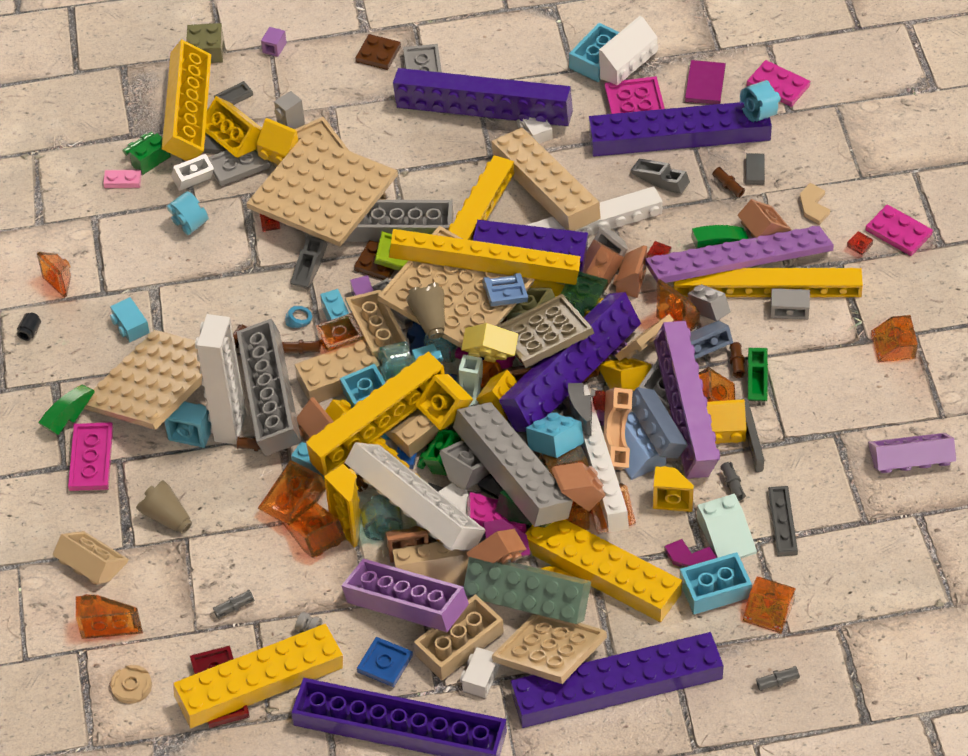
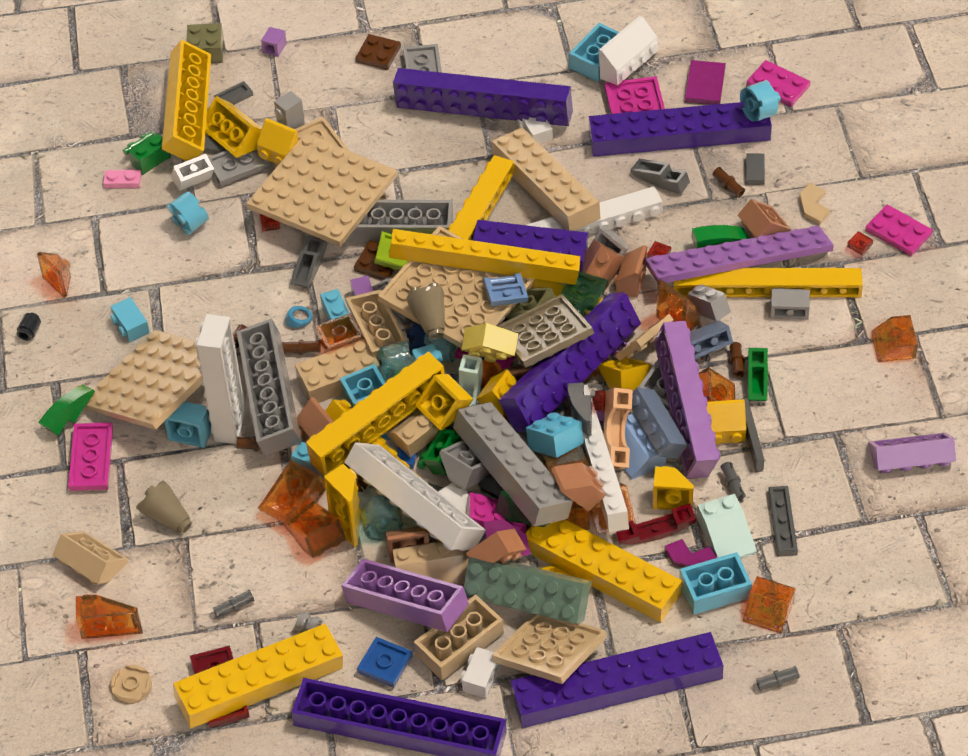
(659, 527): none -> dark red slope

